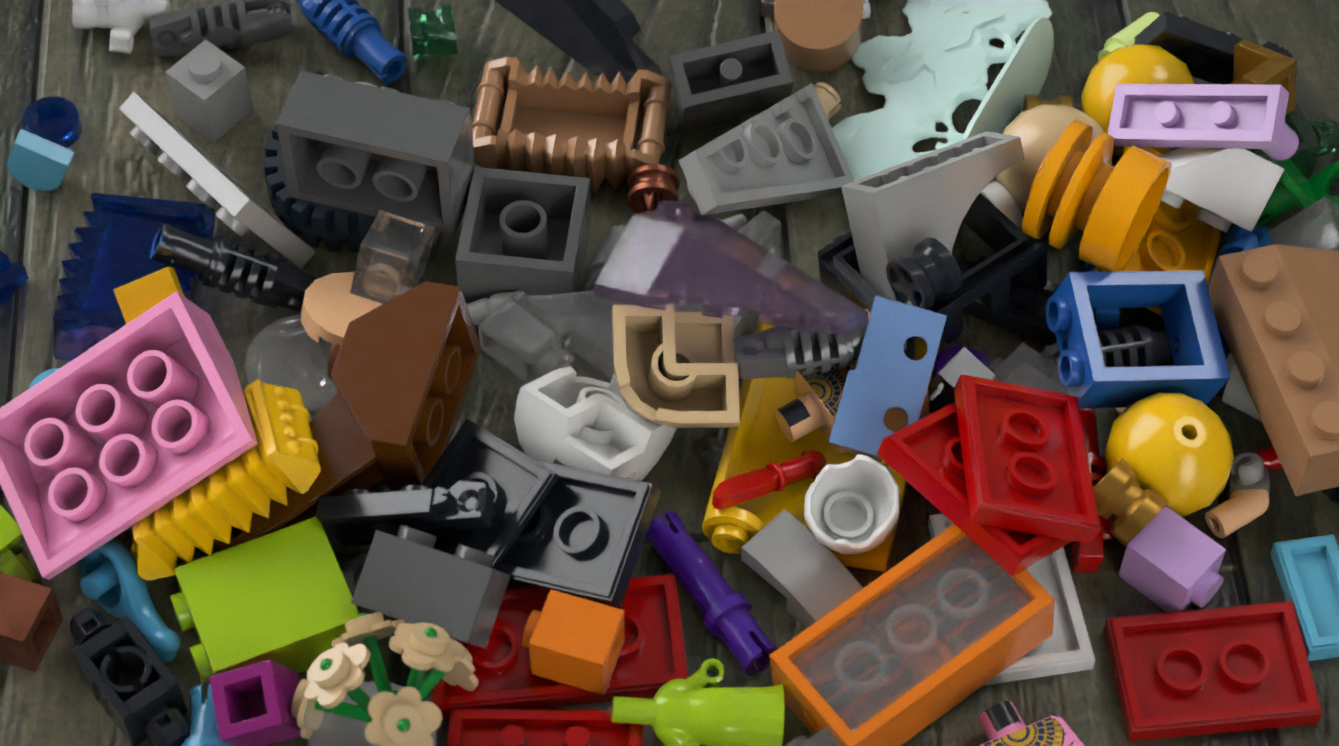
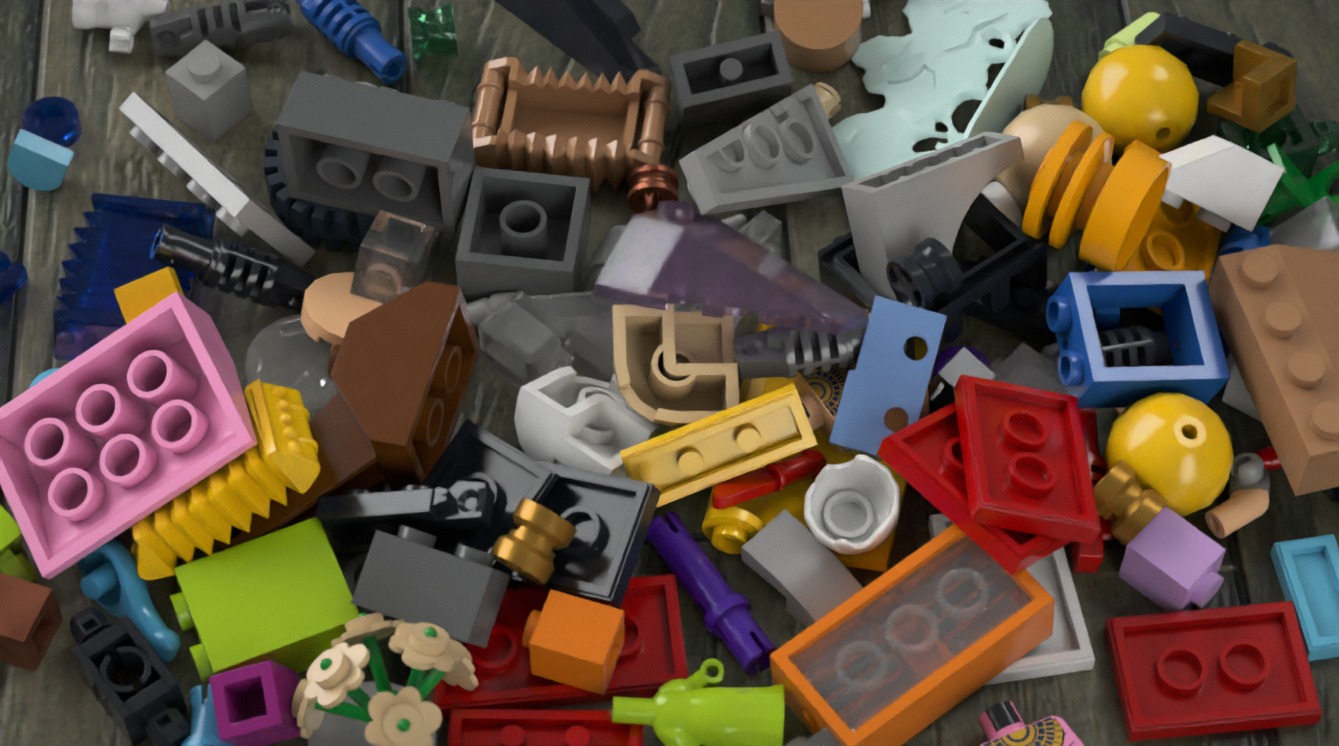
(530, 547): none -> pearl gold wheel
(722, 445): none -> yellow tile
(1203, 117): lavender piece -> none

